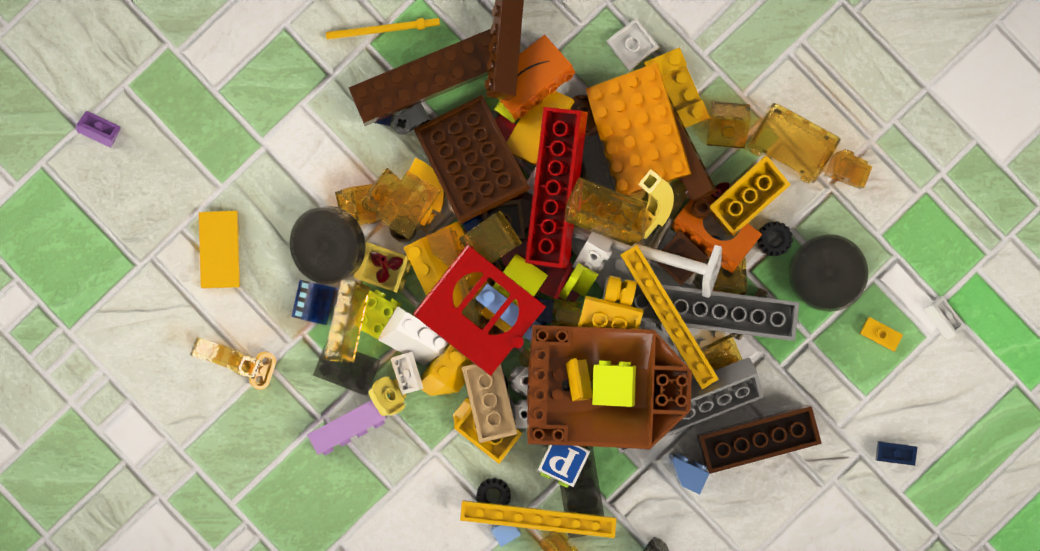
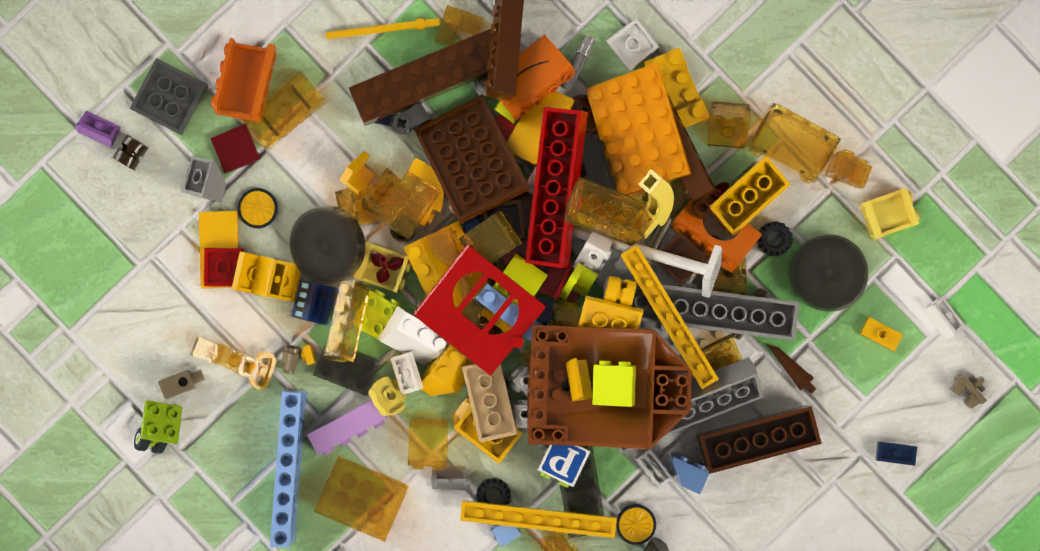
(130, 152): none -> dark brown wheel
(159, 426): none -> lime plate
(169, 96): none -> dark grey plate
(171, 386): none -> dark tan torso
(204, 180): none -> light grey slope
(220, 266): none -> red tile
(235, 148): none -> dark red tile
(244, 81): none -> orange panel
(257, 208): none -> yellow wheel
(266, 277): none -> yellow bracket
(286, 110): none -> clear yellow piece
(288, 468): none -> light blue tile
(291, 356): none -> dark tan cone
(308, 354): none -> yellow plate
(357, 175): none -> yellow panel
(361, 498): none -> clear yellow slope
(428, 443): none -> clear yellow panel
(450, 479): none -> light grey hinge
(455, 21): none -> clear yellow plate
(479, 87): none -> light grey plate
(579, 60): none -> light grey axle
(636, 524): none -> yellow wheel
(644, 455): none -> white tile
(796, 372): none -> reddish brown bar
(889, 213): none -> light yellow panel
(974, 397): none -> dark tan hips

